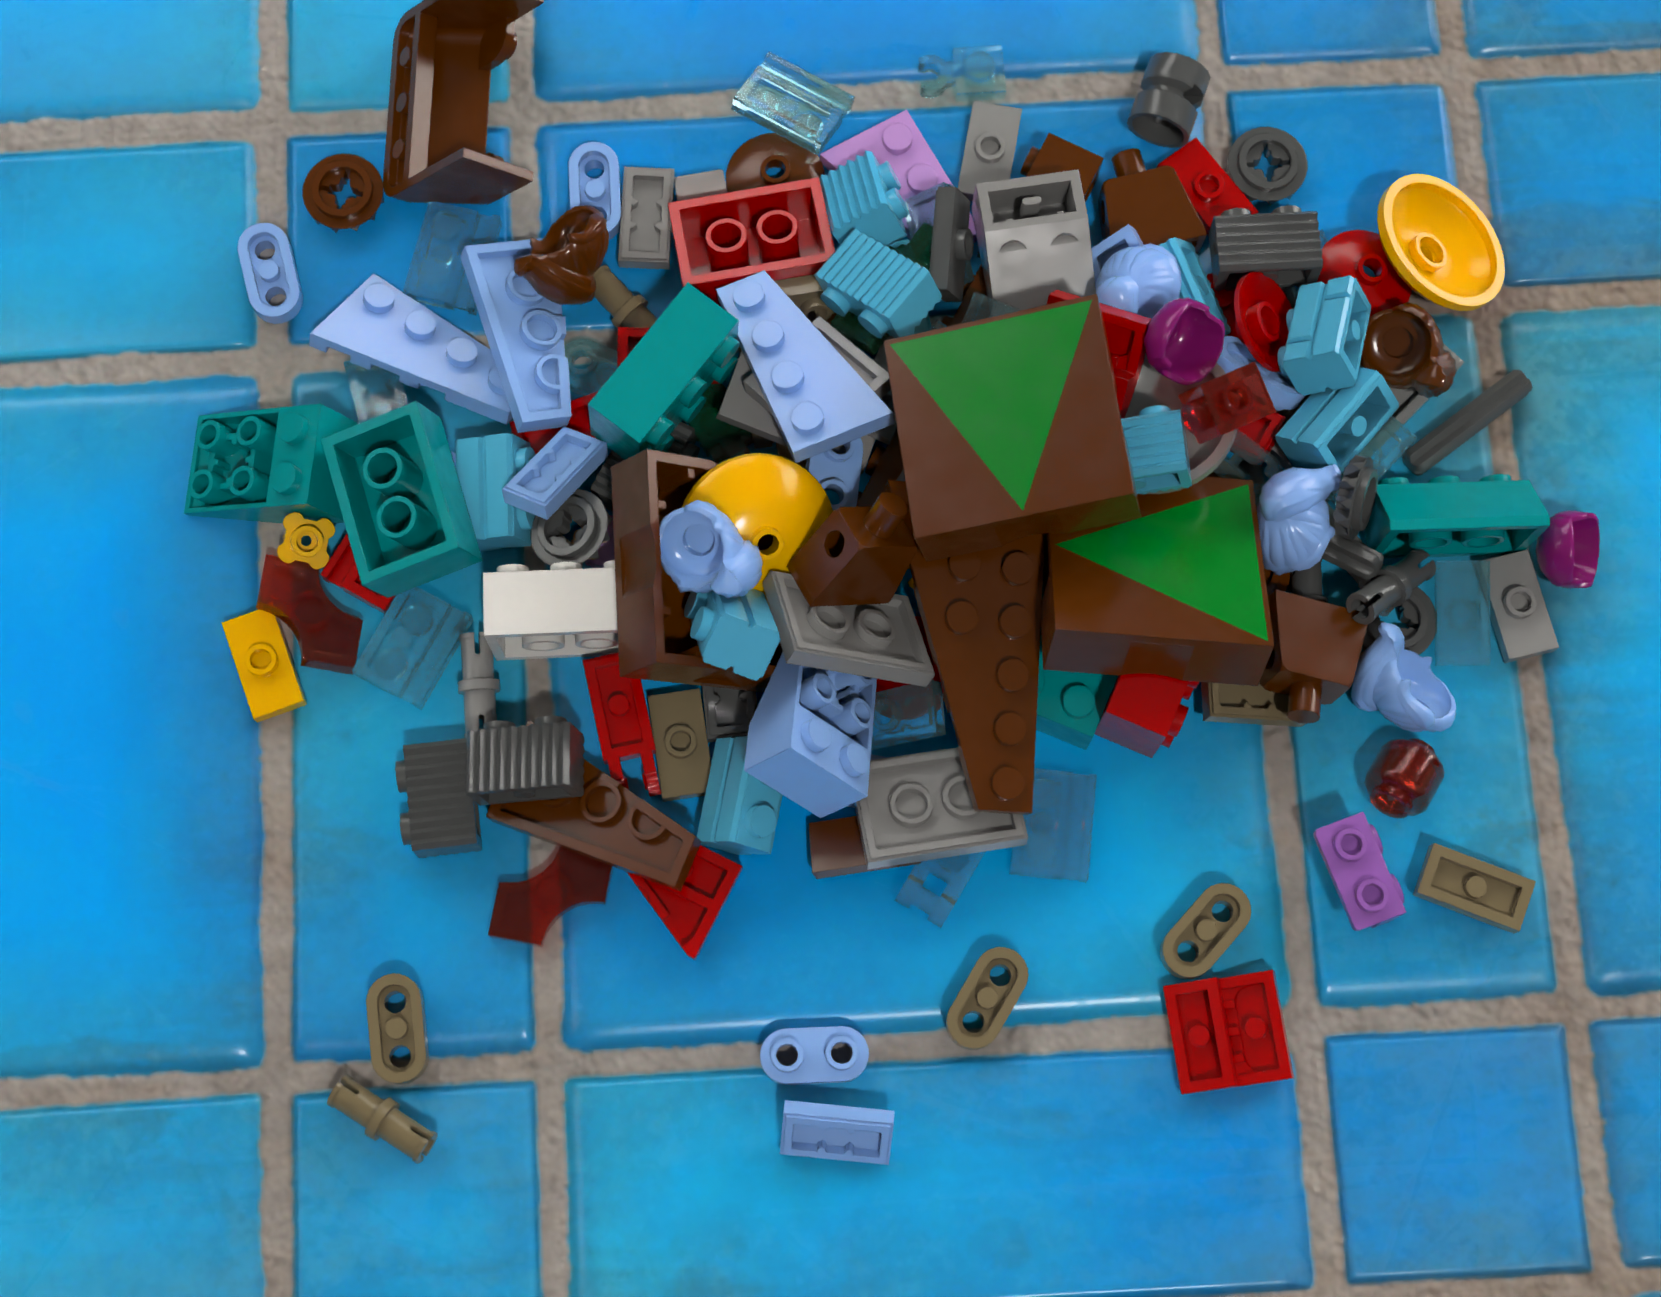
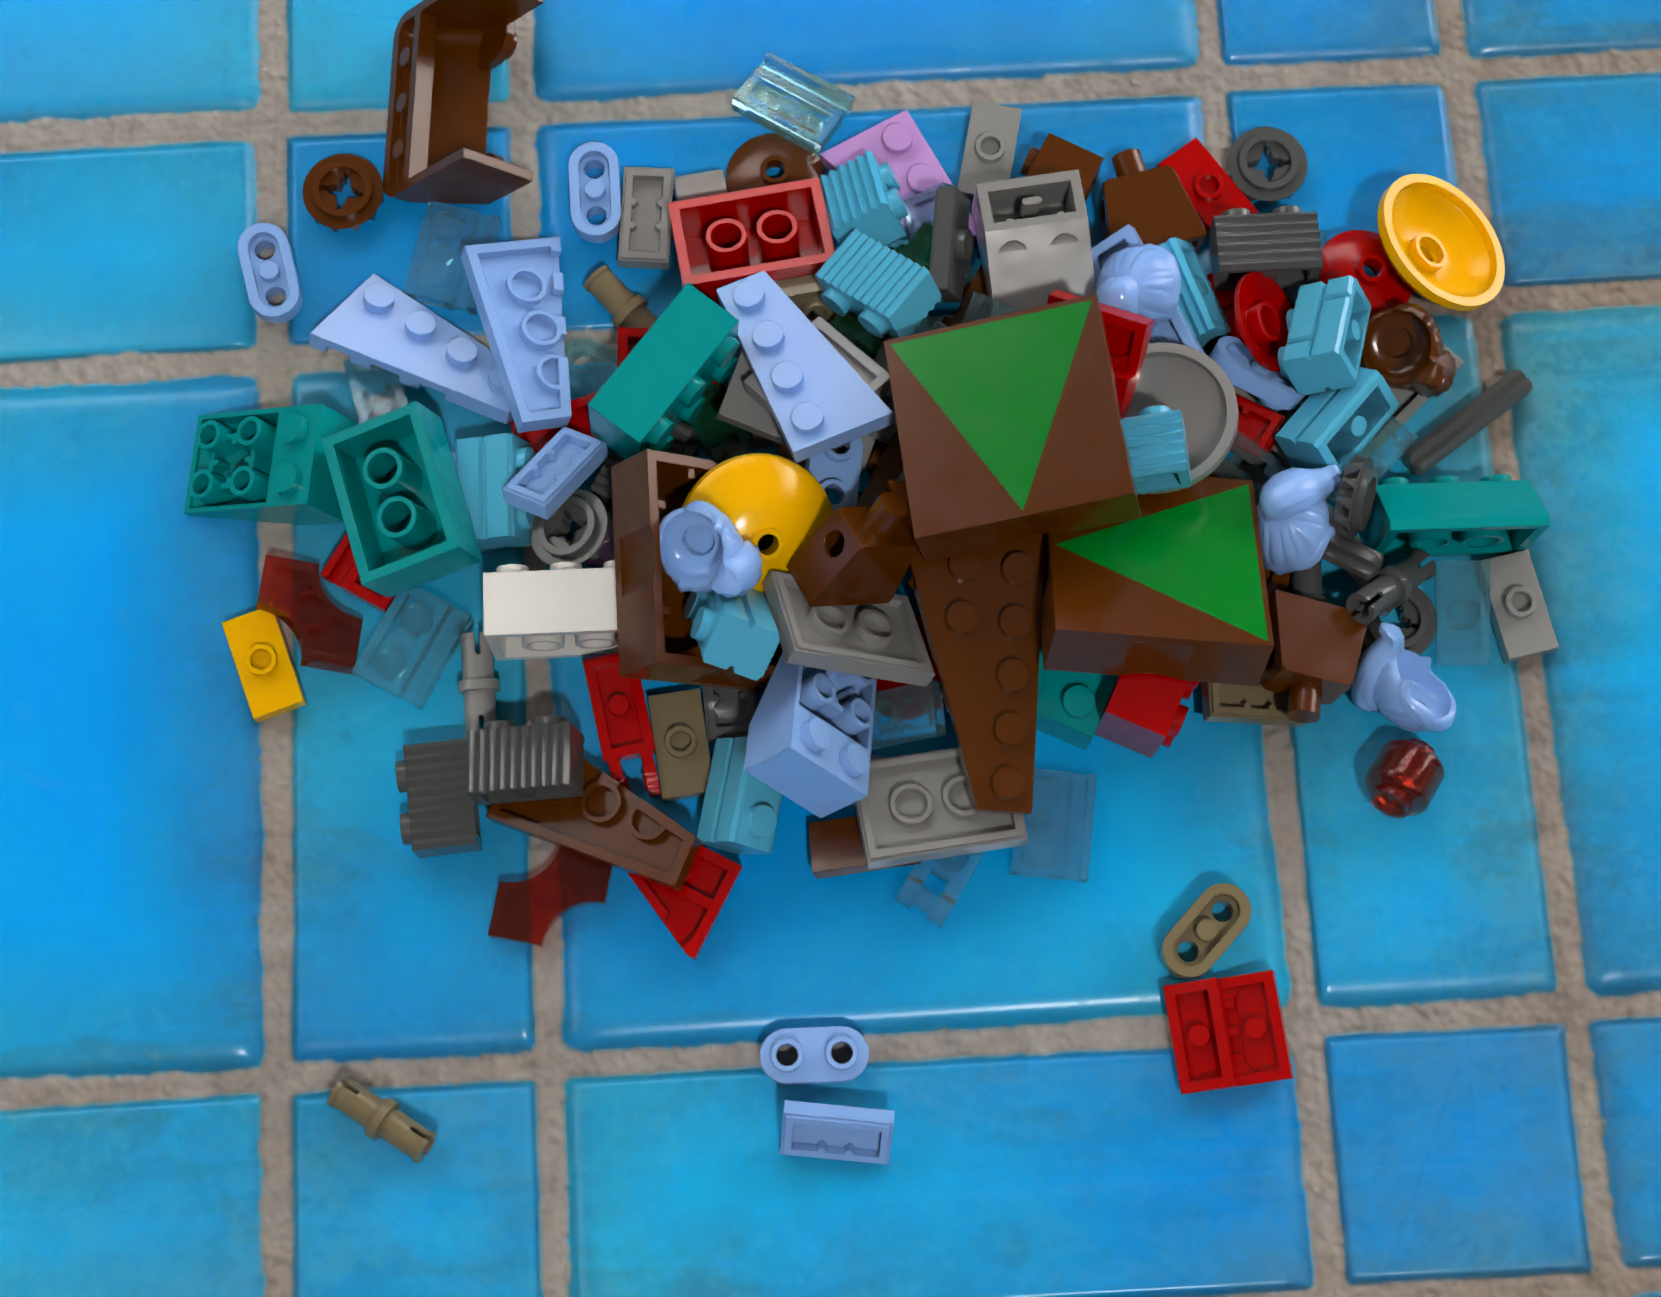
(293, 549): yellow plate -> none
(396, 1030): dark tan plate -> none
(567, 257): reddish brown hair -> none
(973, 74): clear light blue plate -> none
(986, 999): dark tan plate -> none
(1169, 99): dark grey wheel -> none
(1184, 341): magenta hair -> none
(1226, 403): clear red brick -> none
(1359, 872): medium lavender bracket -> none
(1474, 888): dark tan plate -> none
(1570, 549): magenta hair -> none

